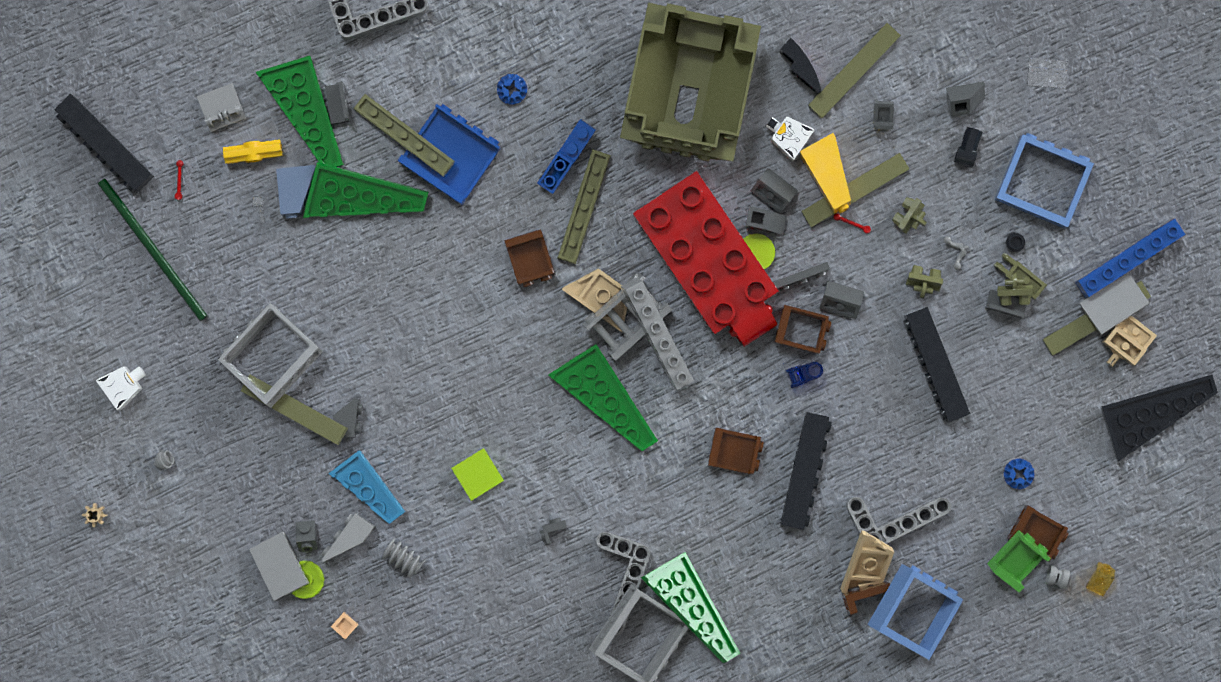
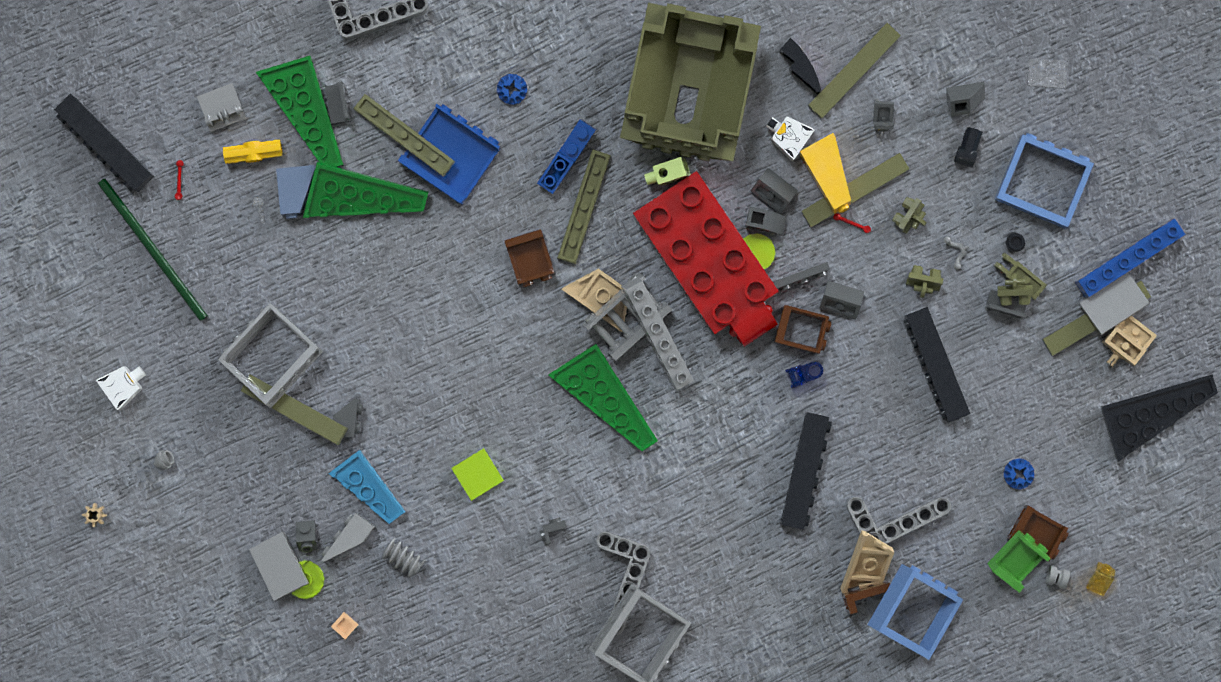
(676, 169): none -> yellowish green torso
(686, 596): wing -> none
(735, 451): reddish brown panel -> none

